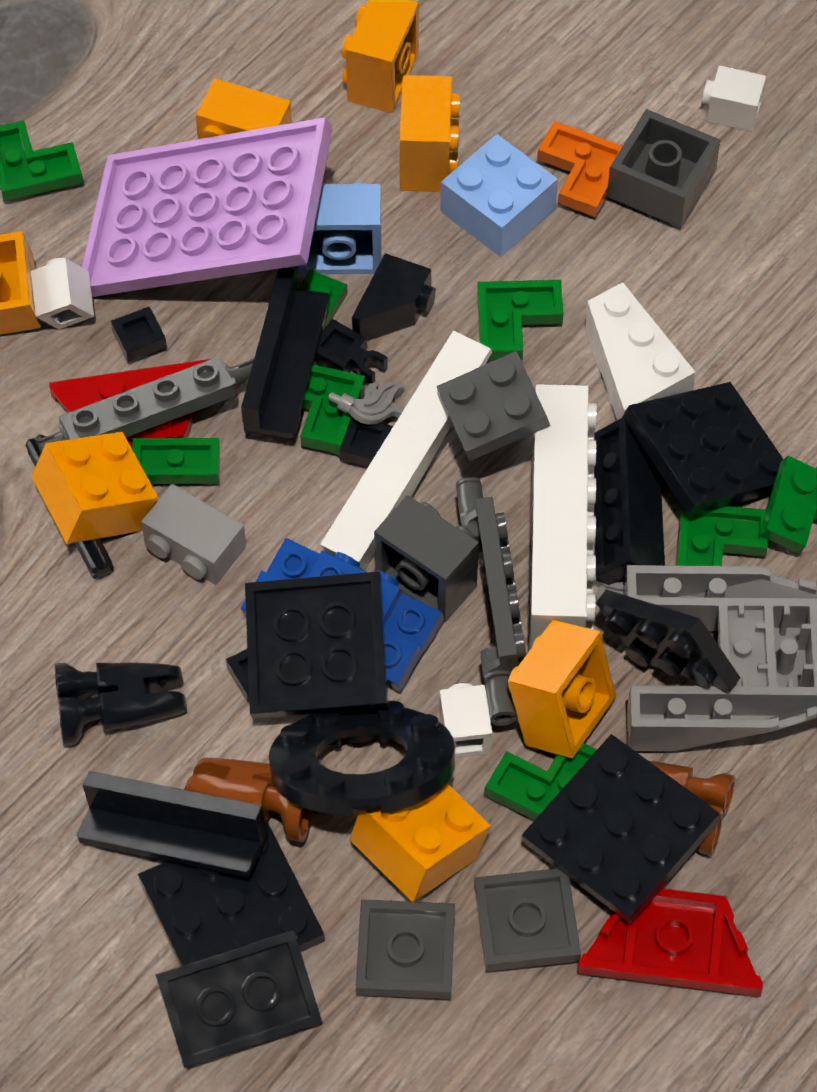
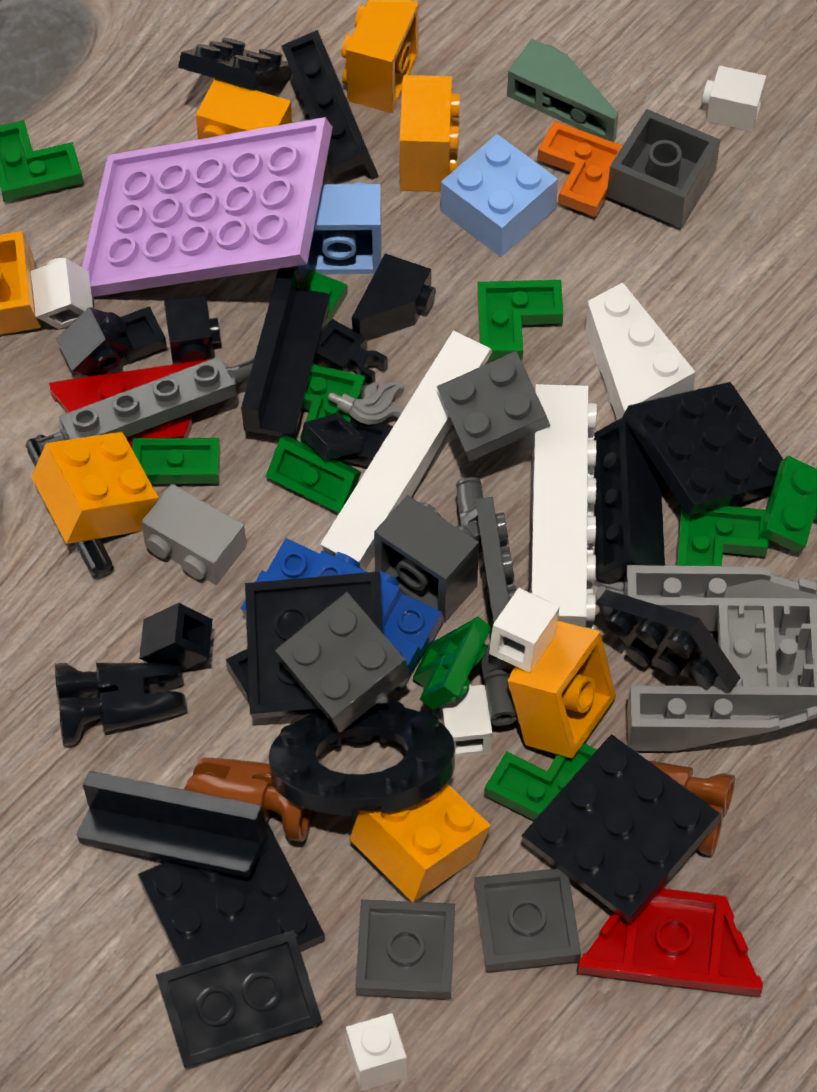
(95, 342): none -> black brick
(176, 637): none -> black brick
(190, 329): none -> black brick
(235, 65): none -> black plate
(310, 475): none -> green plate
(326, 98): none -> black panel
(332, 436): none -> black plate
(343, 662): none -> dark grey brick
(376, 1052): none -> white brick
(449, 662): none -> green plate
(524, 630): none -> white brick
(557, 87): none -> sand green slope

